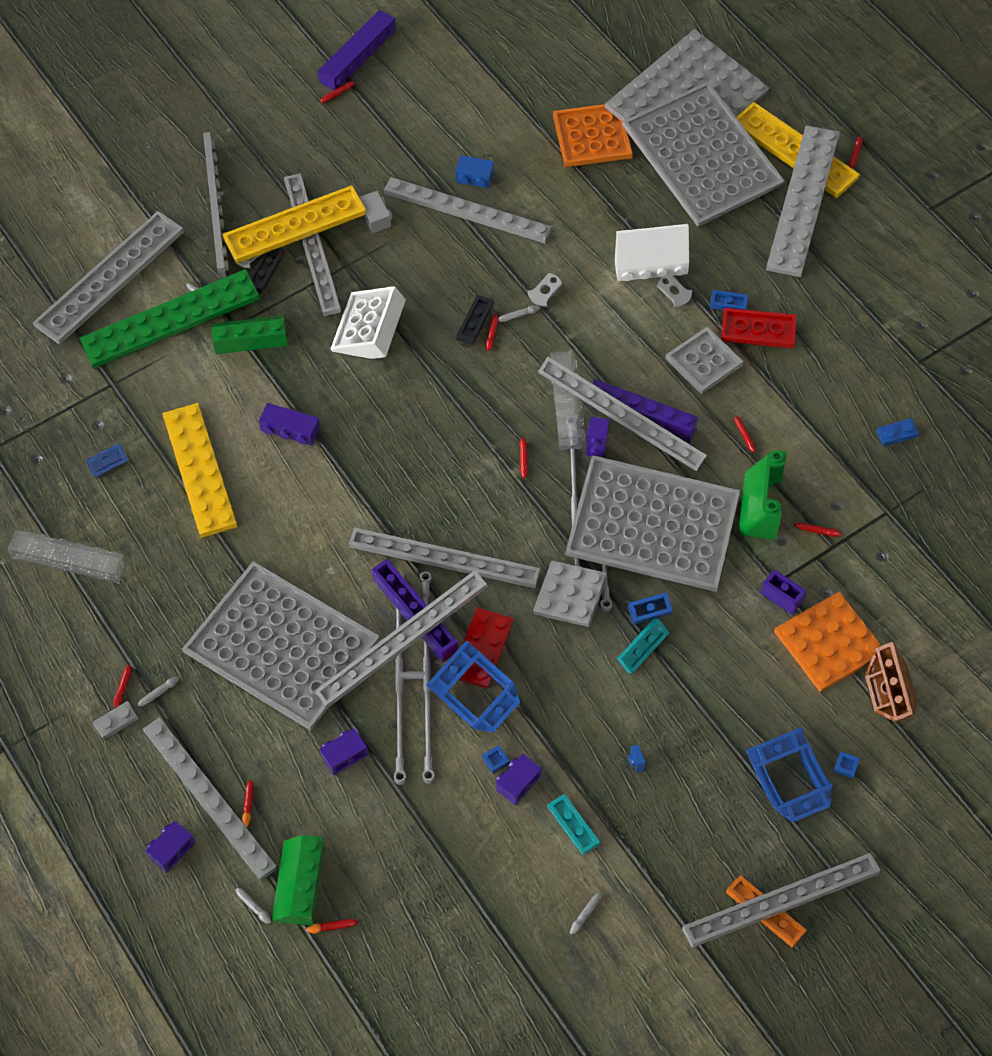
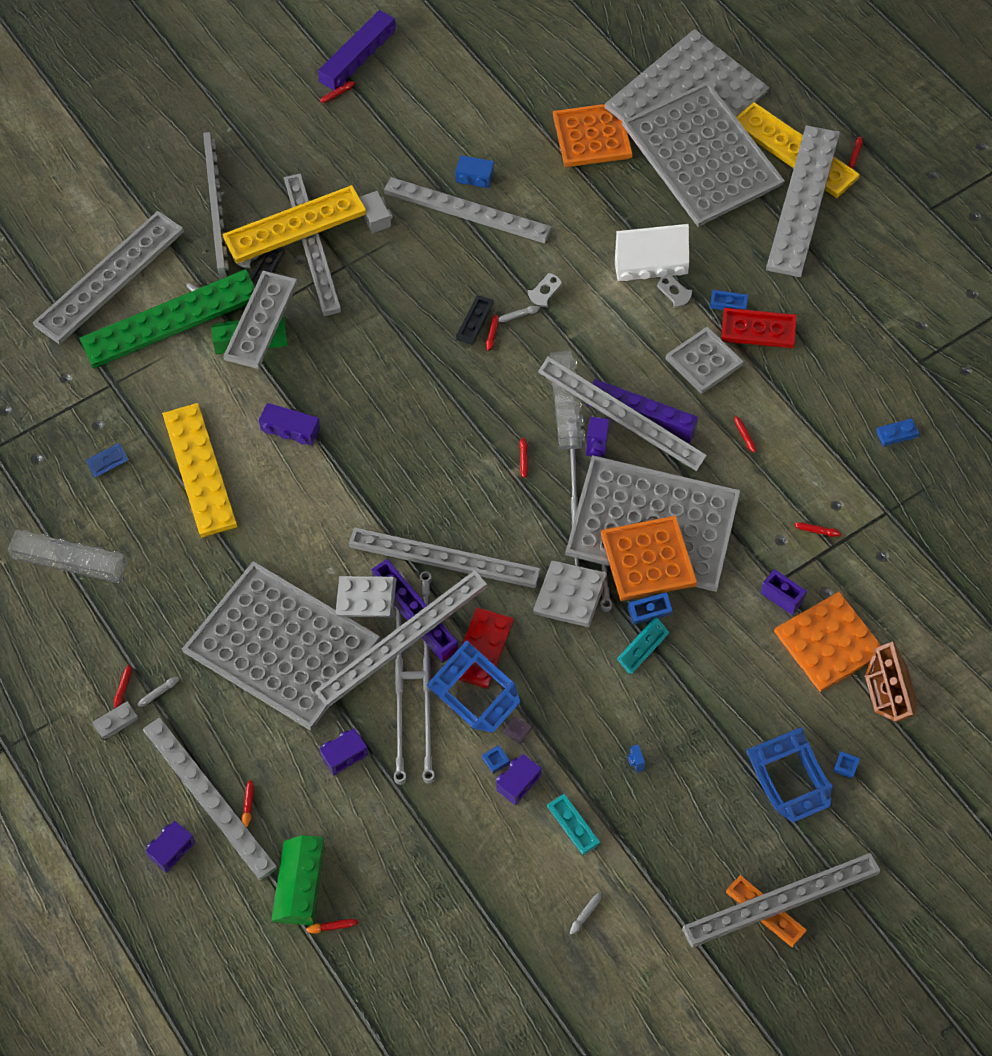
(260, 319): none -> light grey plate
(263, 915): light grey piece -> none
(365, 596): none -> light grey plate
(369, 323): white slope -> none
(517, 729): none -> clear purple plate
(648, 558): none -> orange plate
(760, 515): green windscreen -> none

